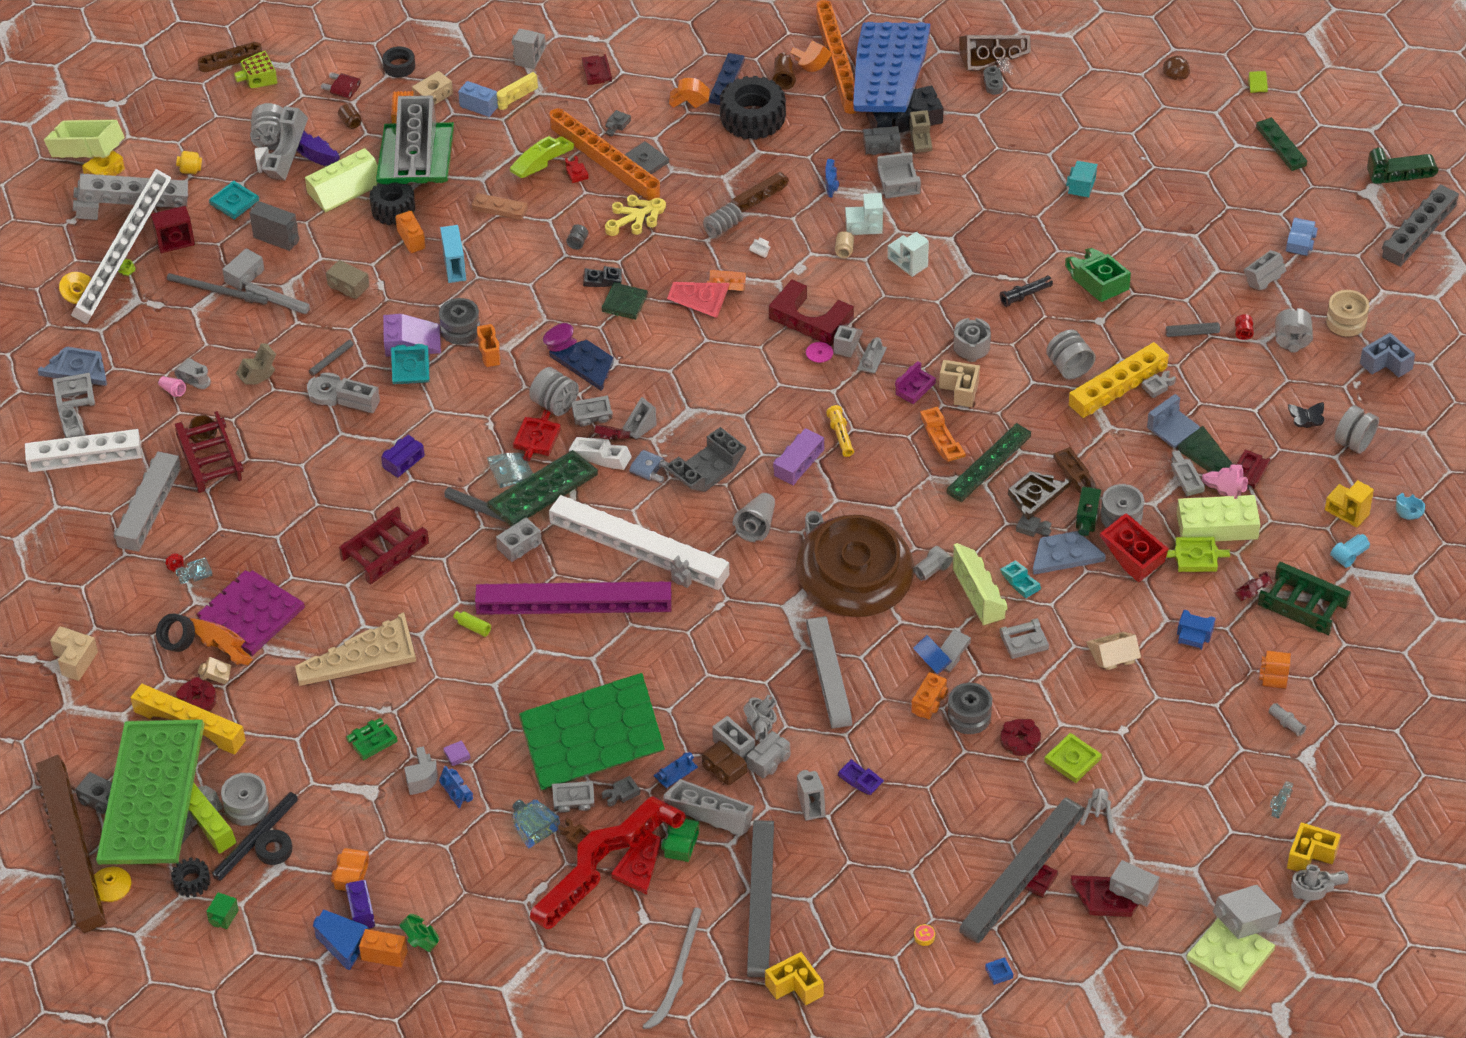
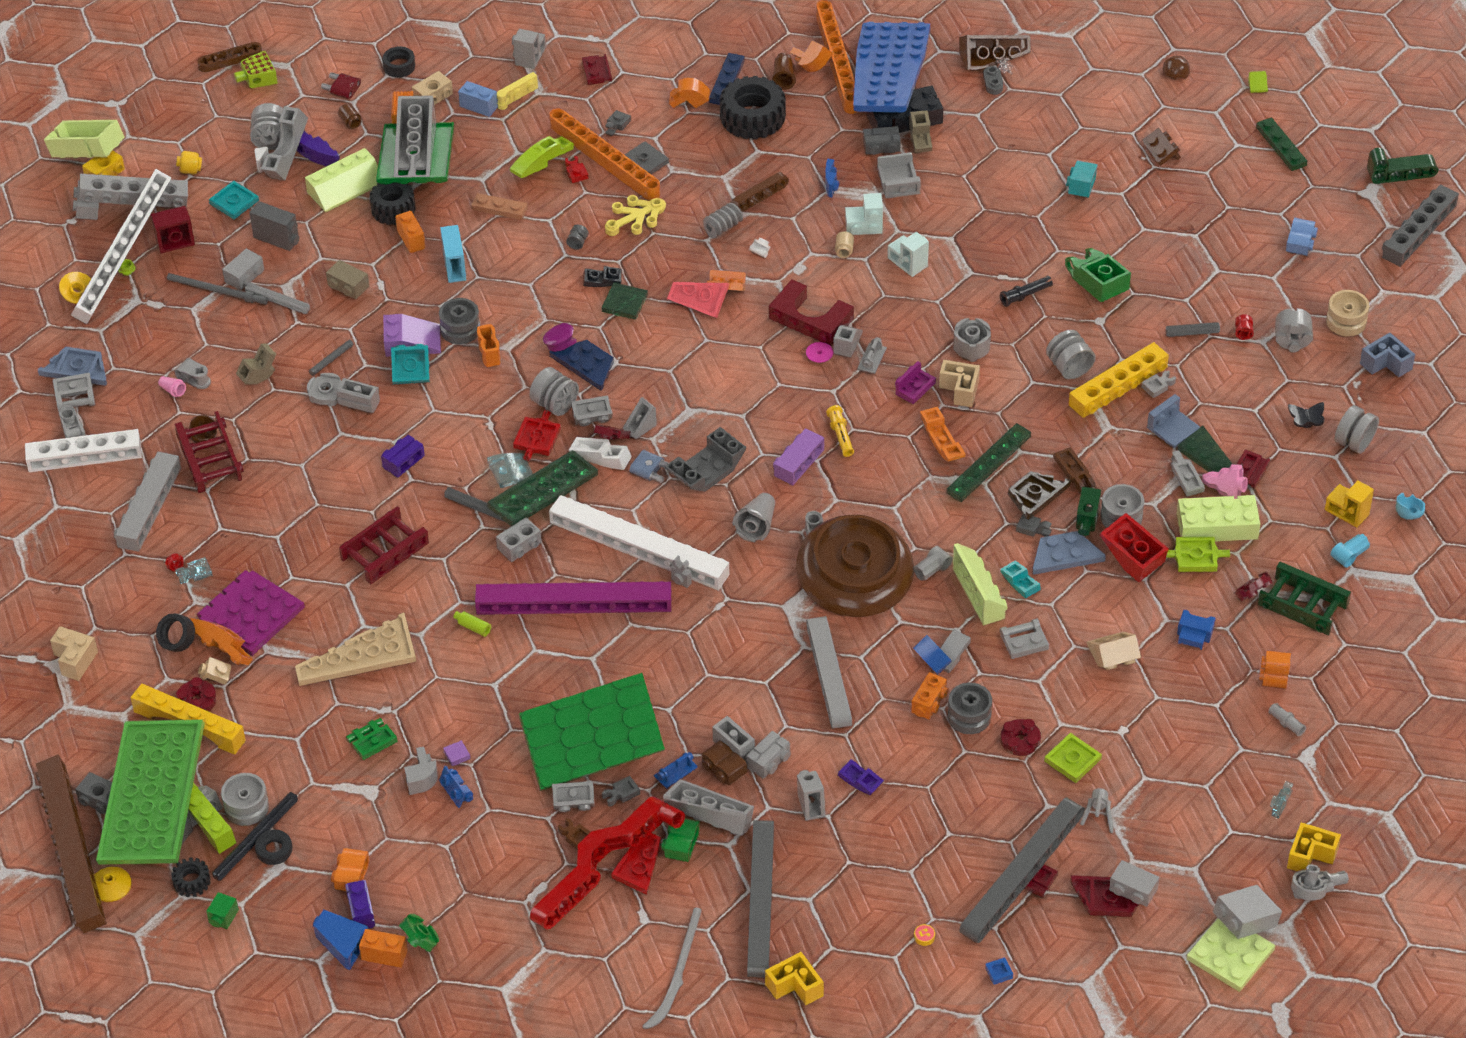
(534, 821): clear light blue torso -> none
(761, 716): light grey pin -> none
(1160, 146): none -> reddish brown bracket
(1265, 270): light grey brick -> none

